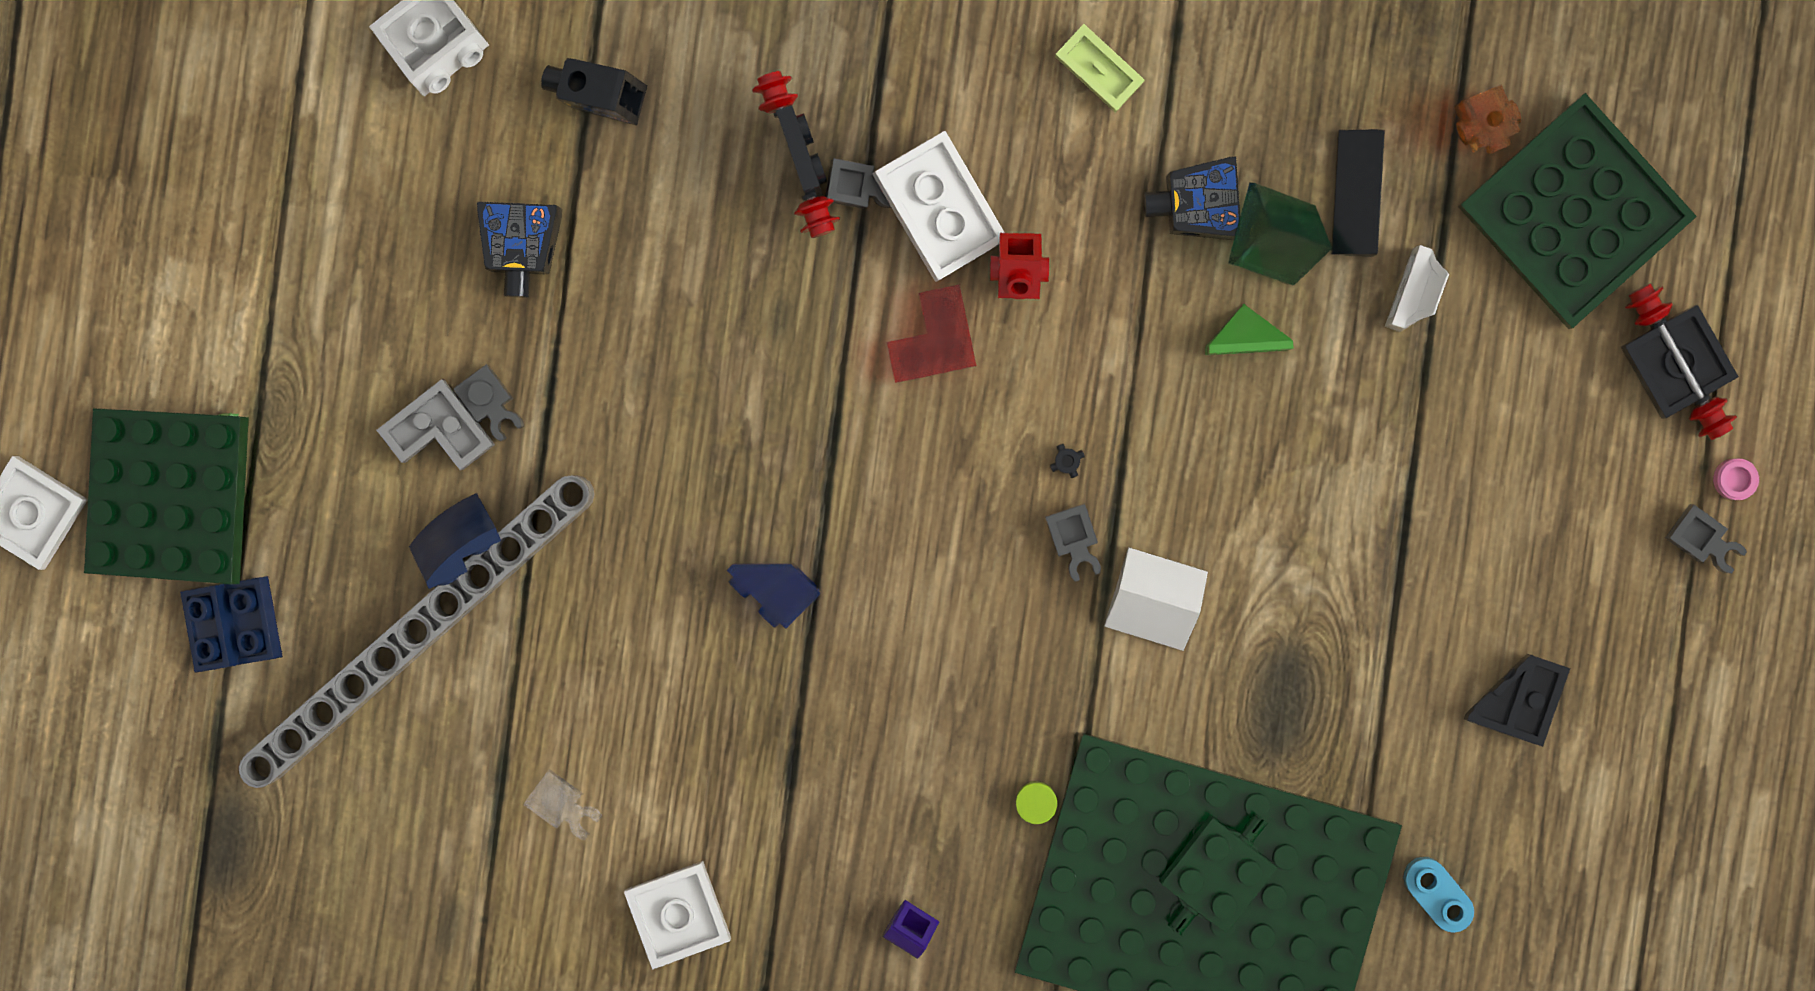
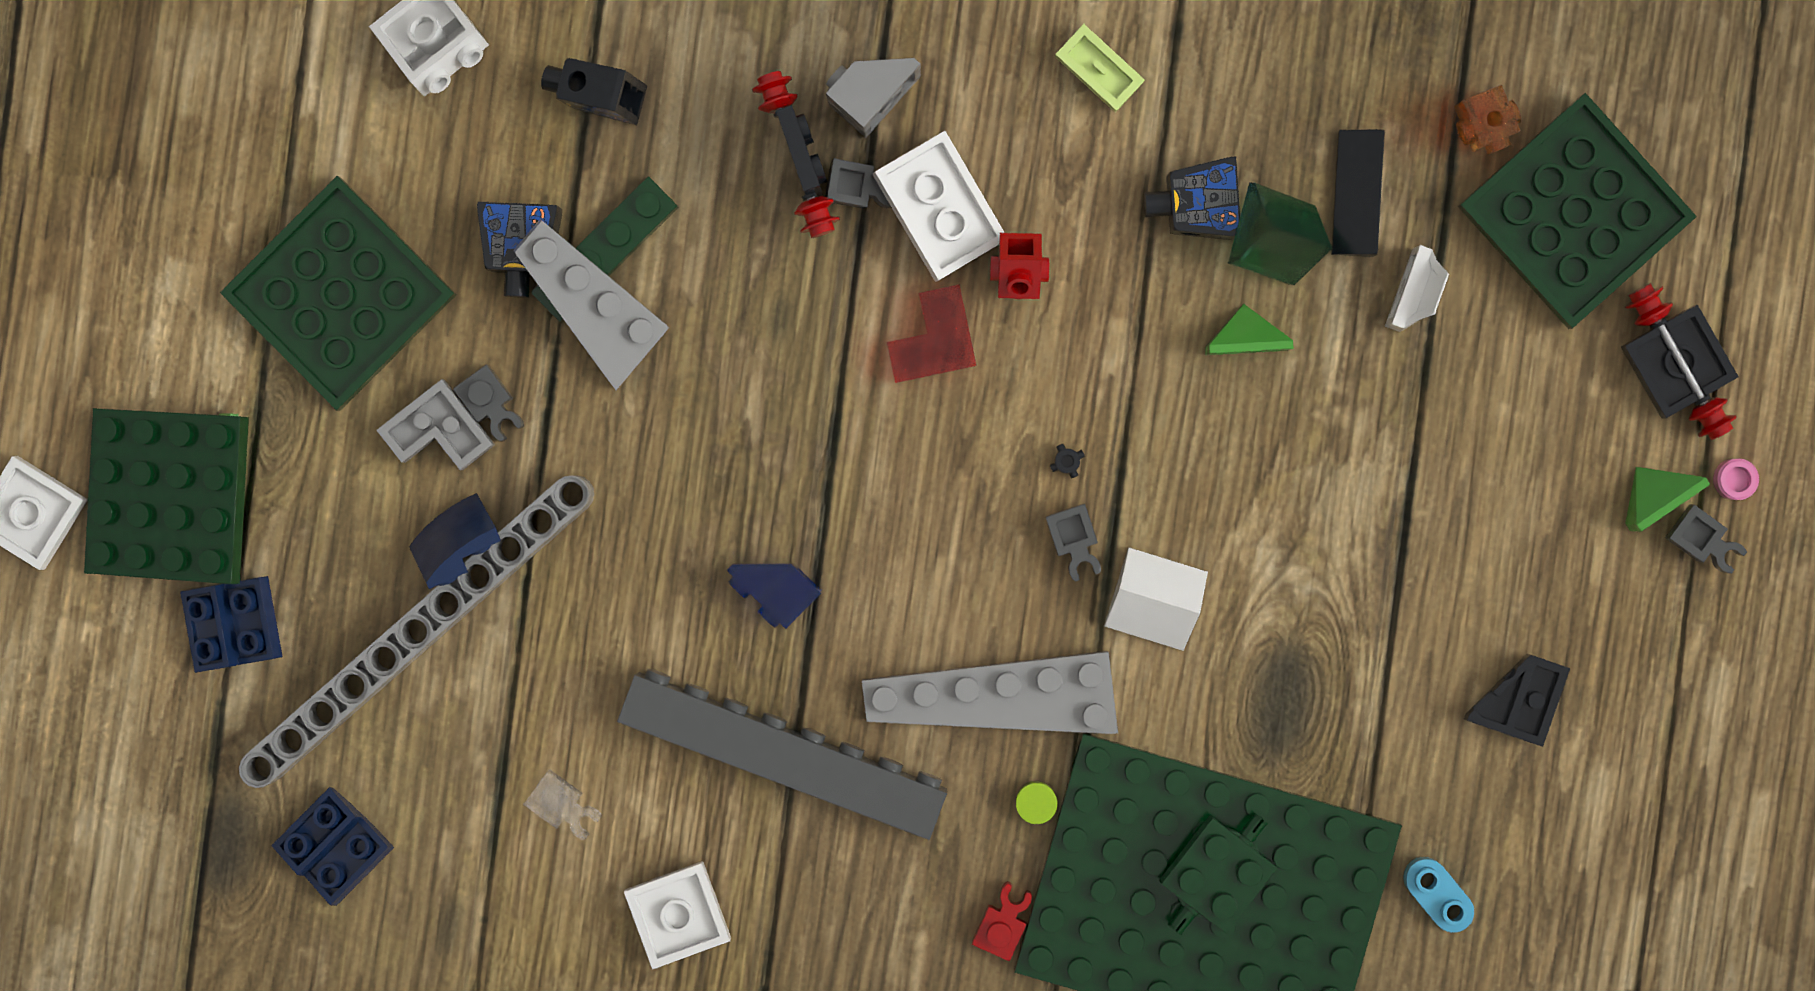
(332, 846): none -> dark blue slope
(338, 293): none -> dark green plate
(596, 308): none -> light grey wing
(622, 232): none -> dark green plate
(782, 754): none -> dark grey brick
(870, 90): none -> light grey slope
(910, 929): dark purple brick -> none
(1001, 927): none -> red plate
(1033, 694): none -> light grey wing
(1657, 494): none -> bright green slope

